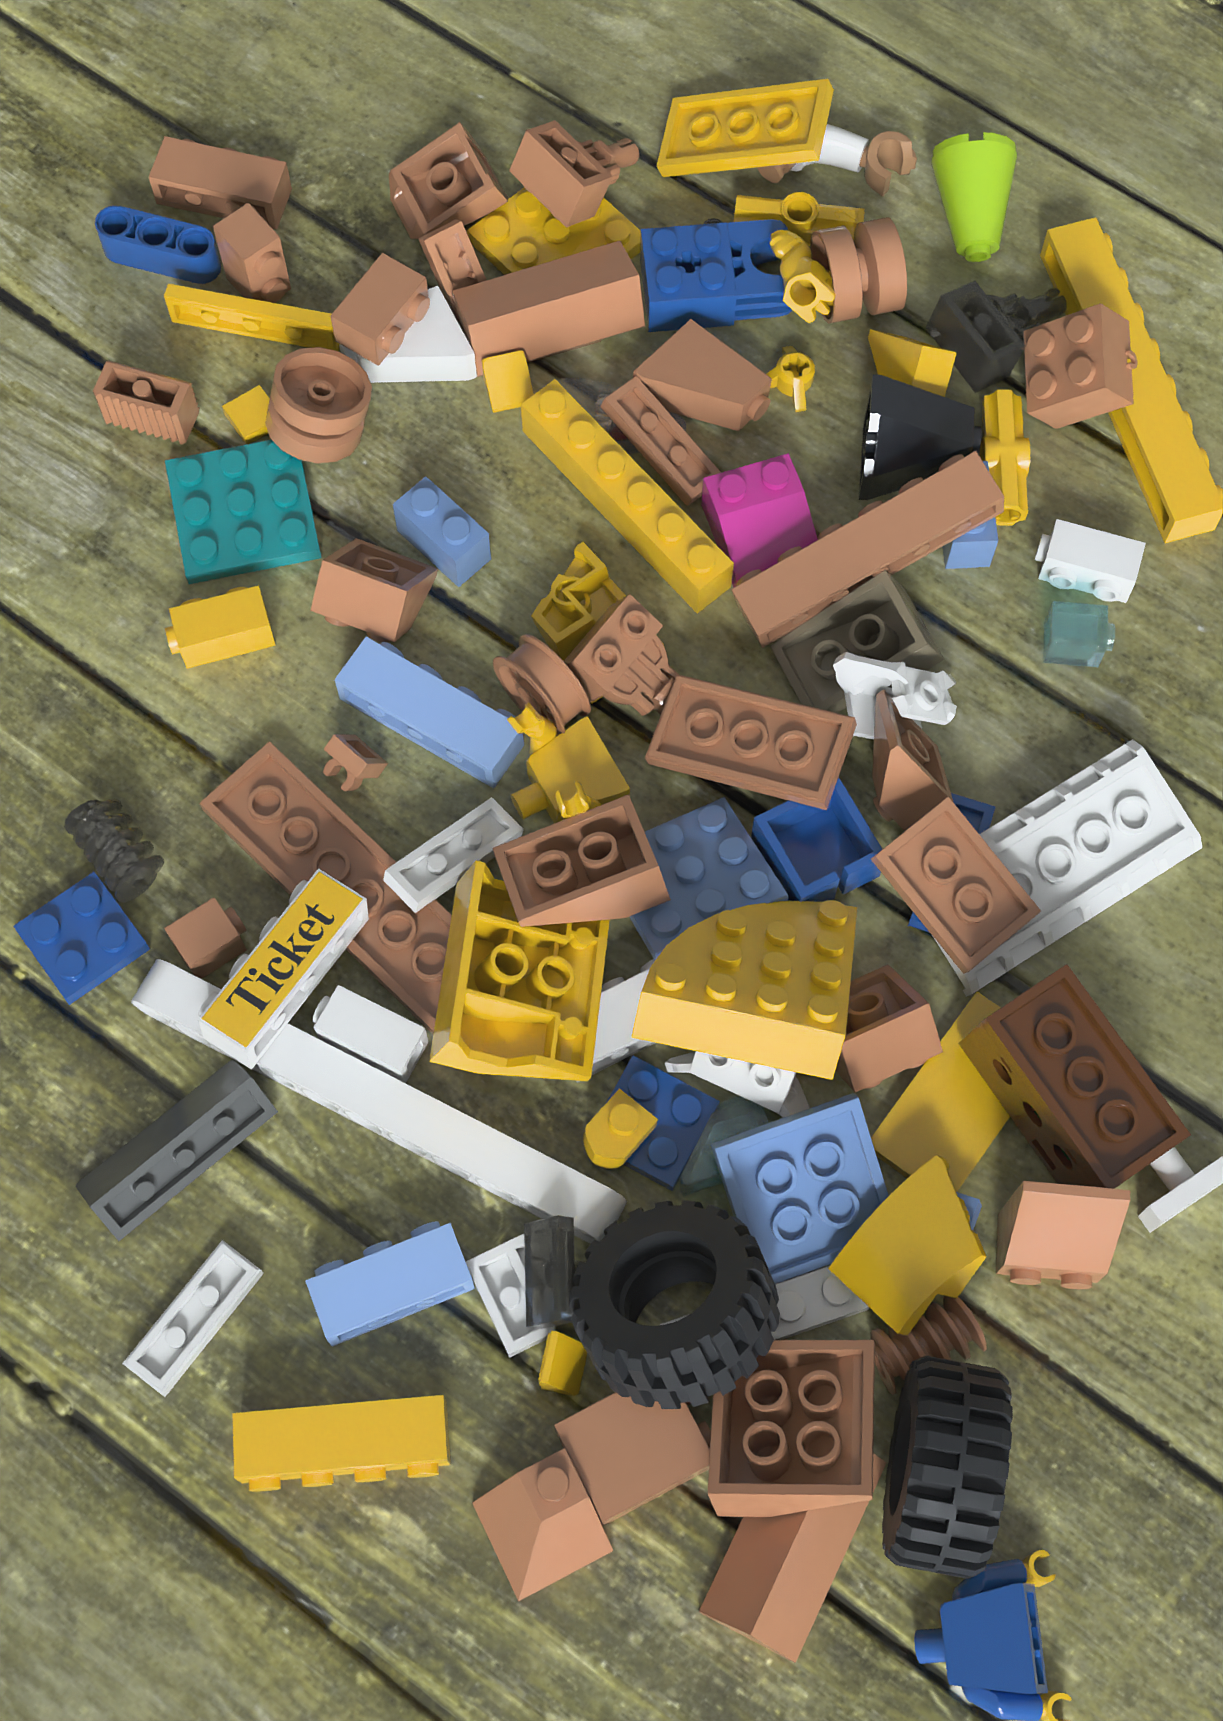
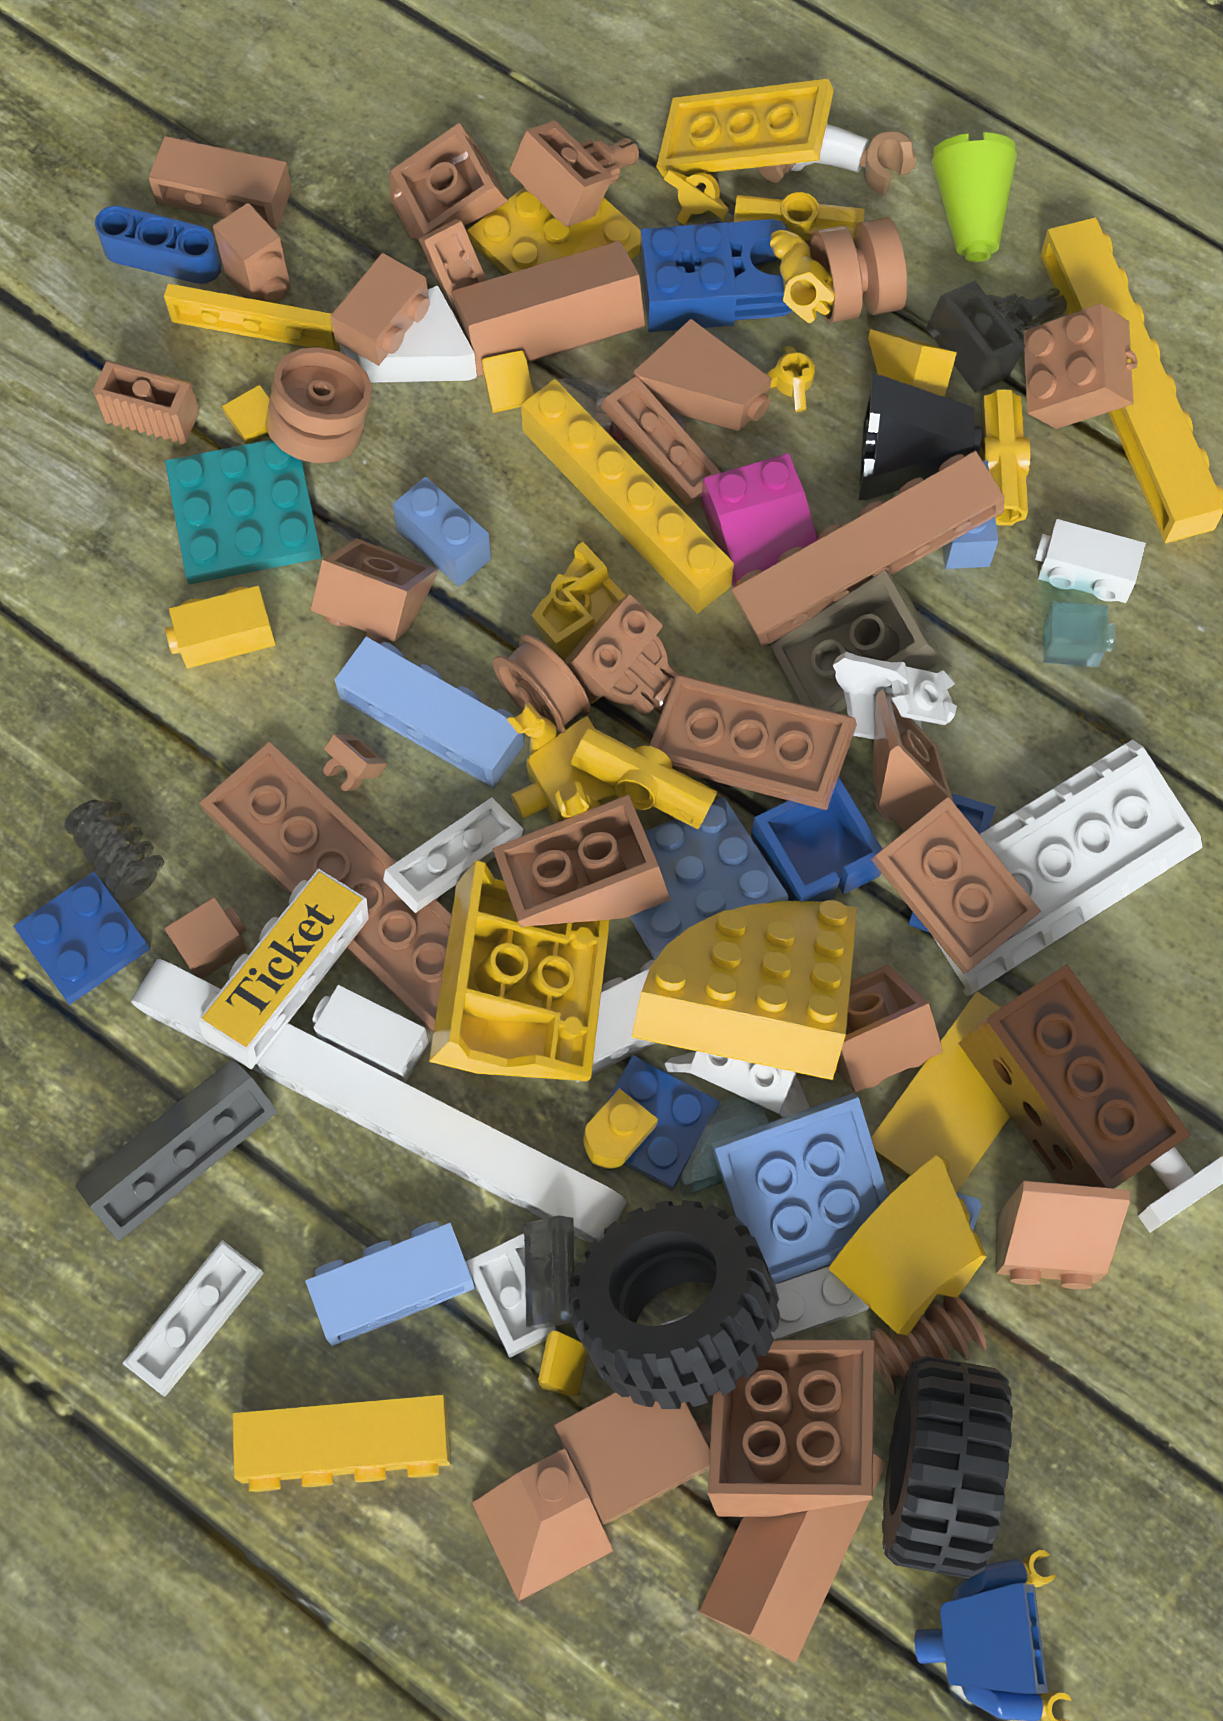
(644, 776): none -> yellow piece
(694, 200): none -> yellow piece

